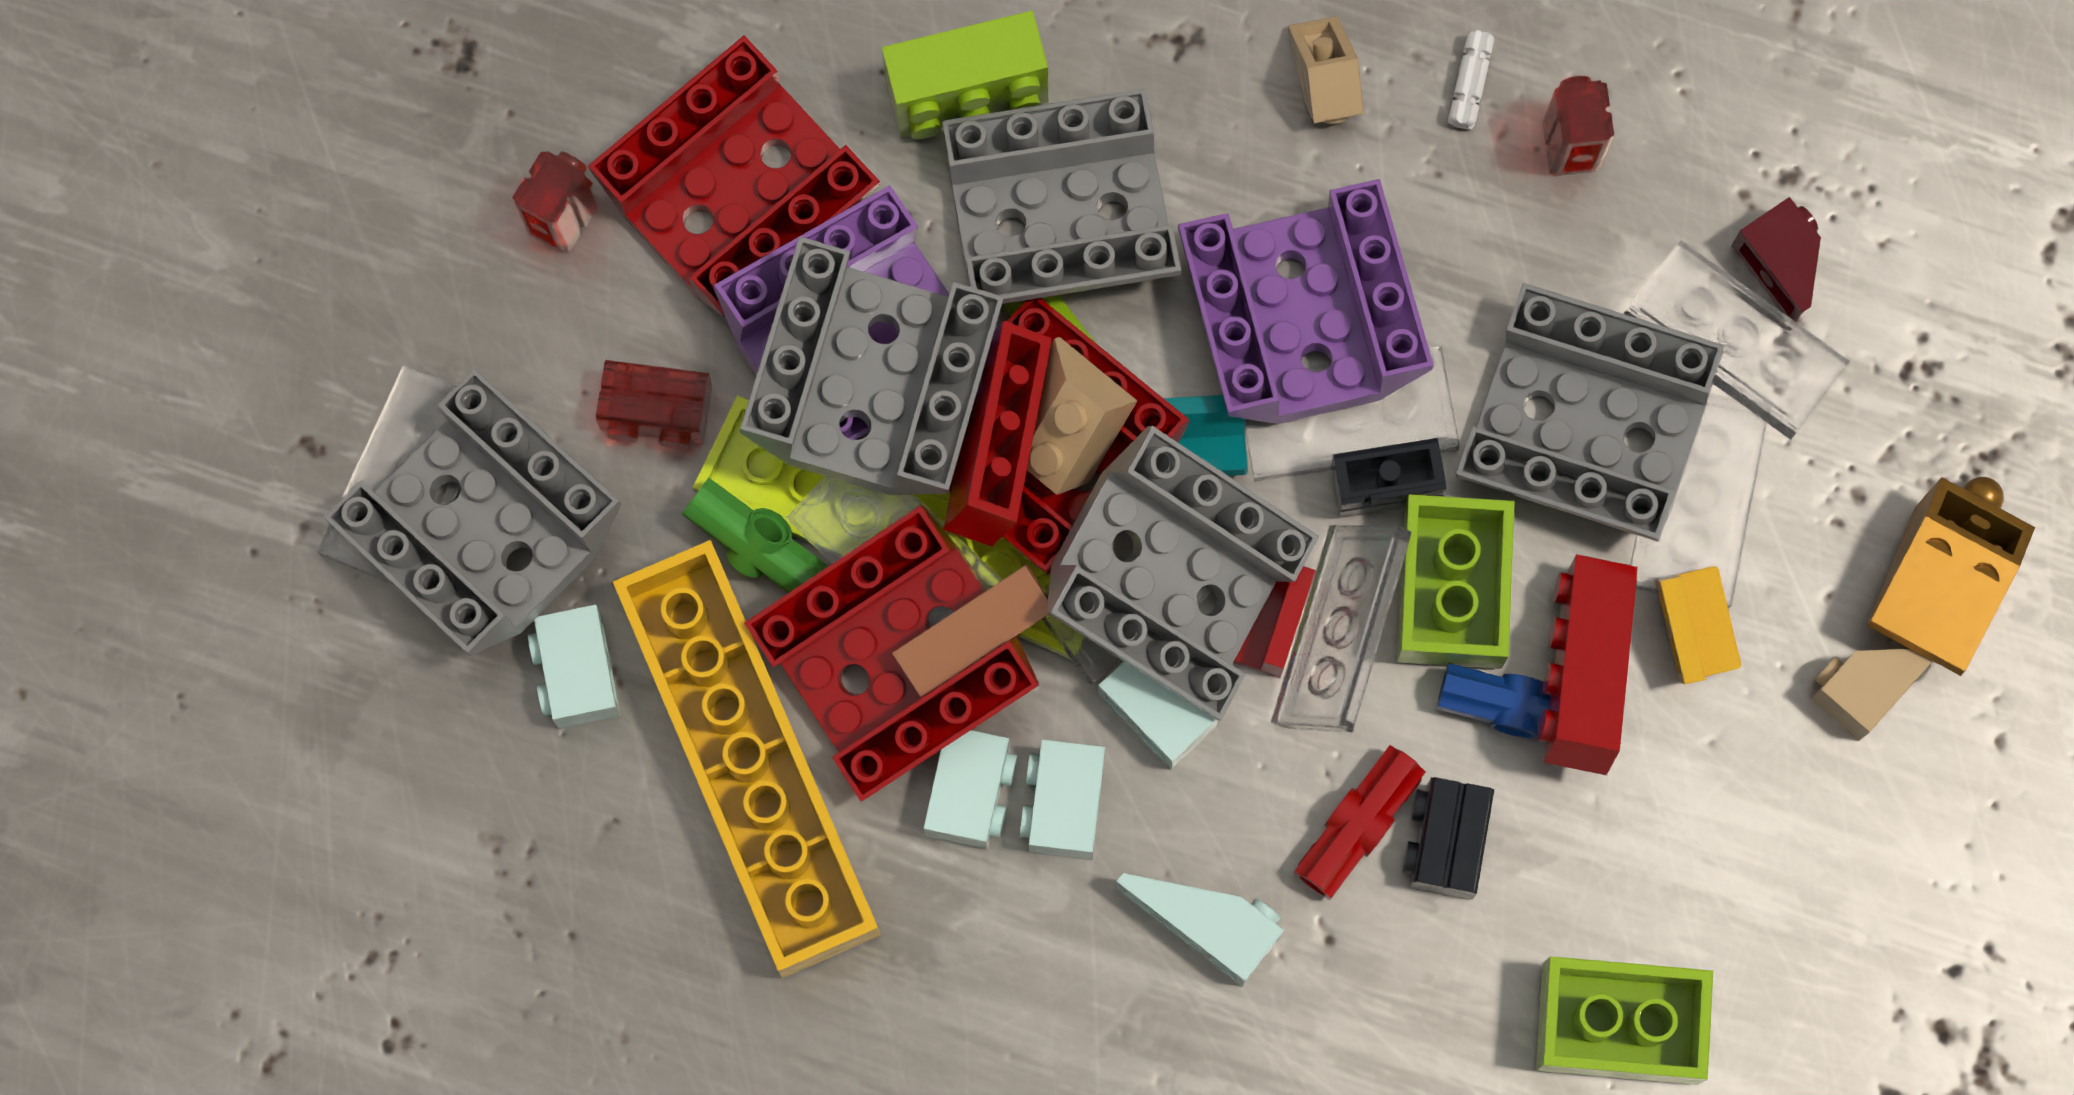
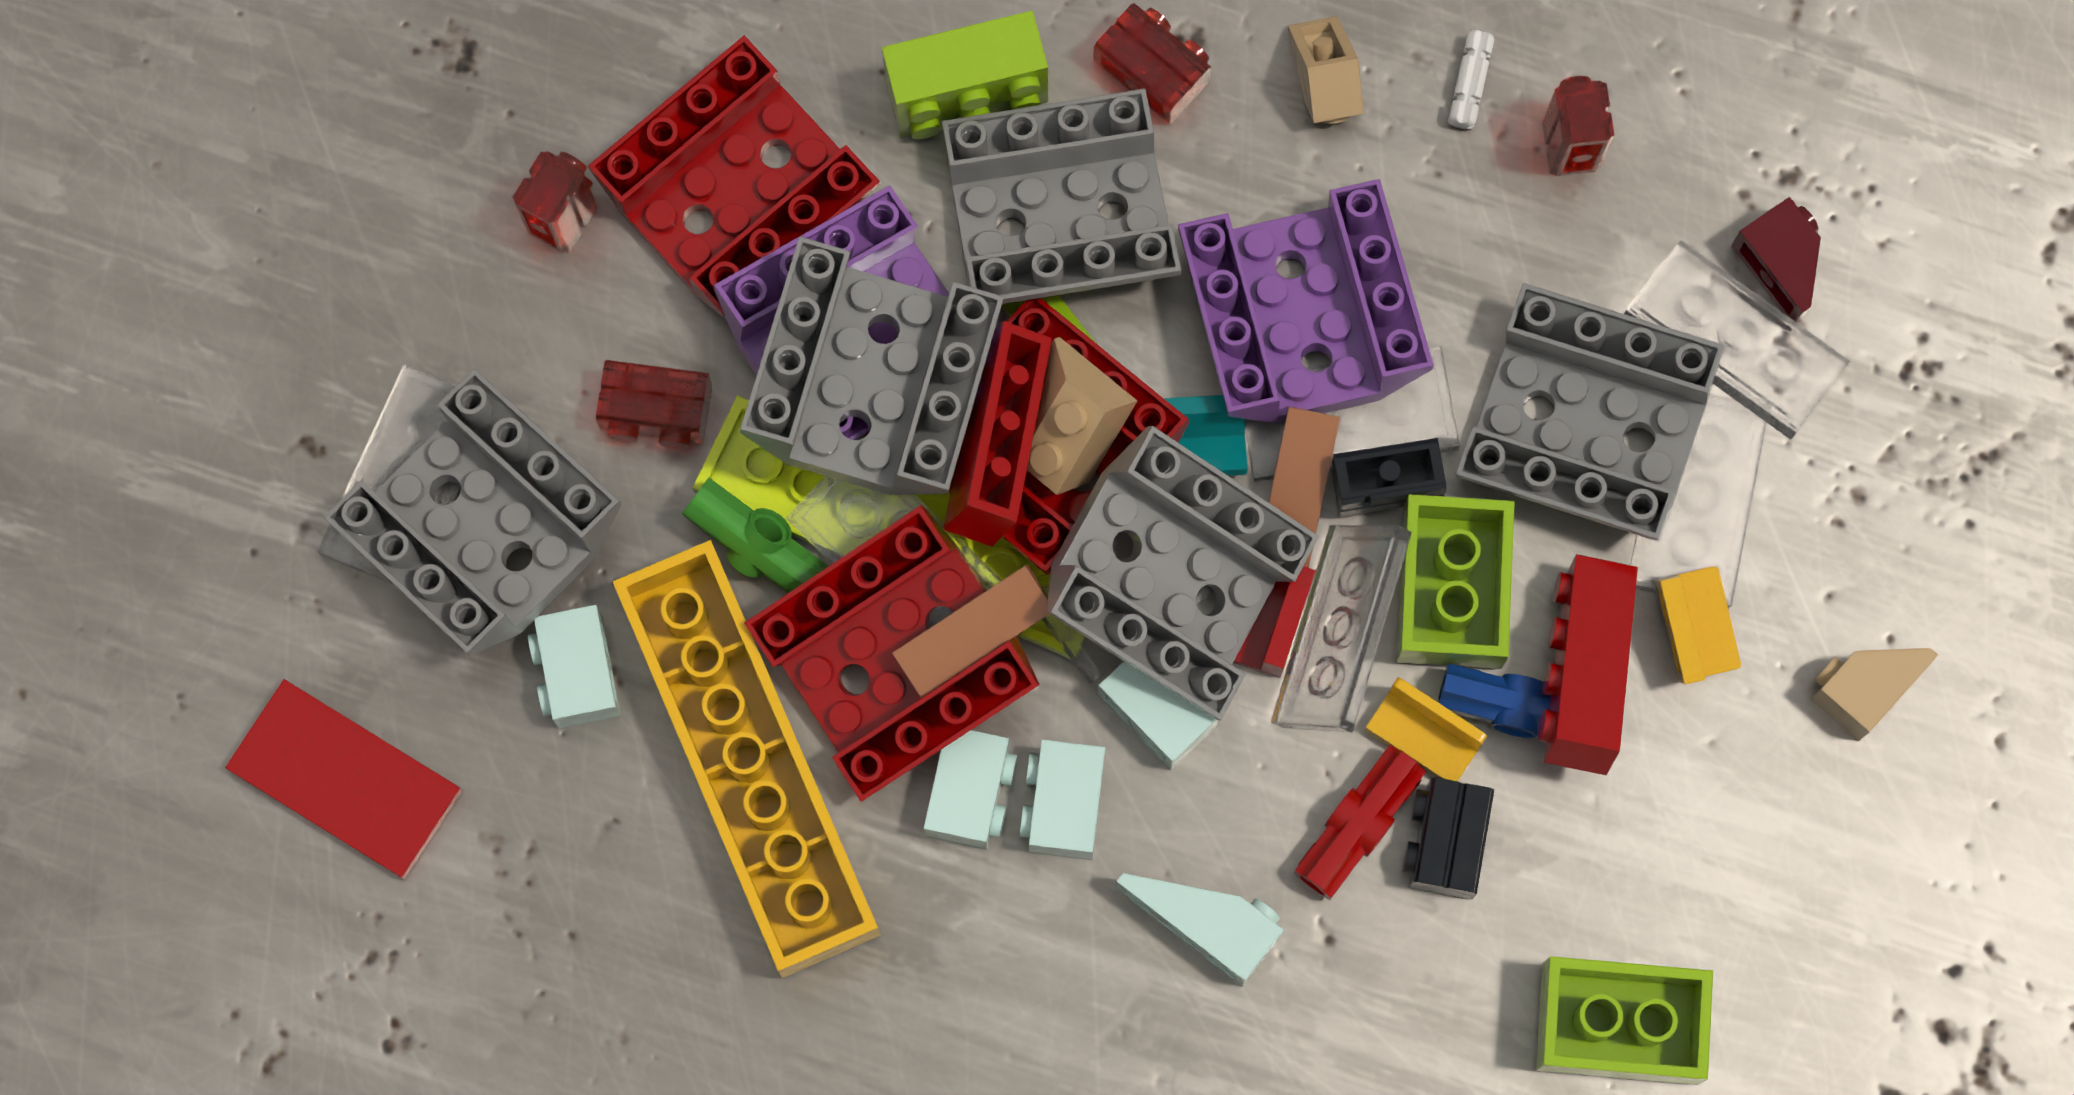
(344, 779): none -> red tile
(1149, 57): none -> clear red brick
(1304, 466): none -> nougat tile
(1425, 731): none -> yellow panel
(1951, 572): slope -> none

